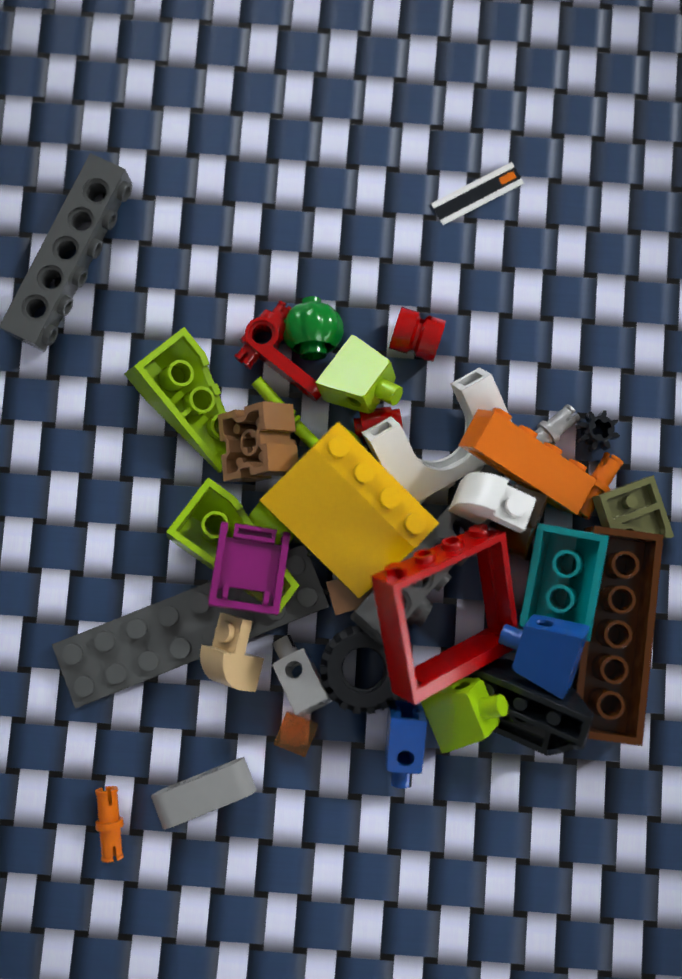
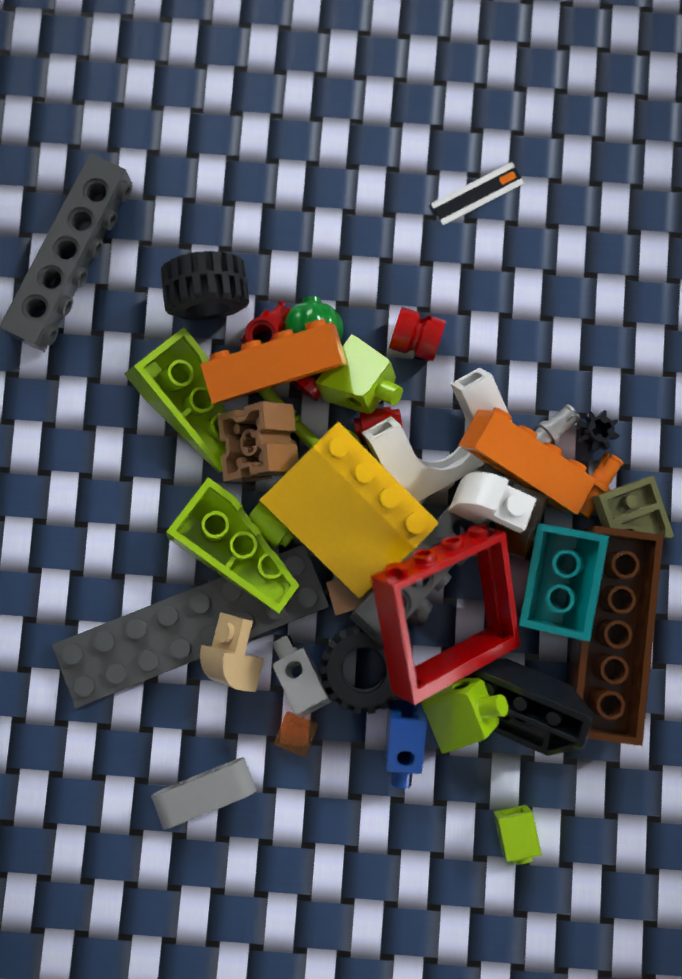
(109, 824): orange pin -> none
(204, 285): none -> black tyre
(249, 563): magenta container -> none
(274, 362): none -> orange brick
(517, 834): none -> lime brick
(547, 651): blue torso -> none

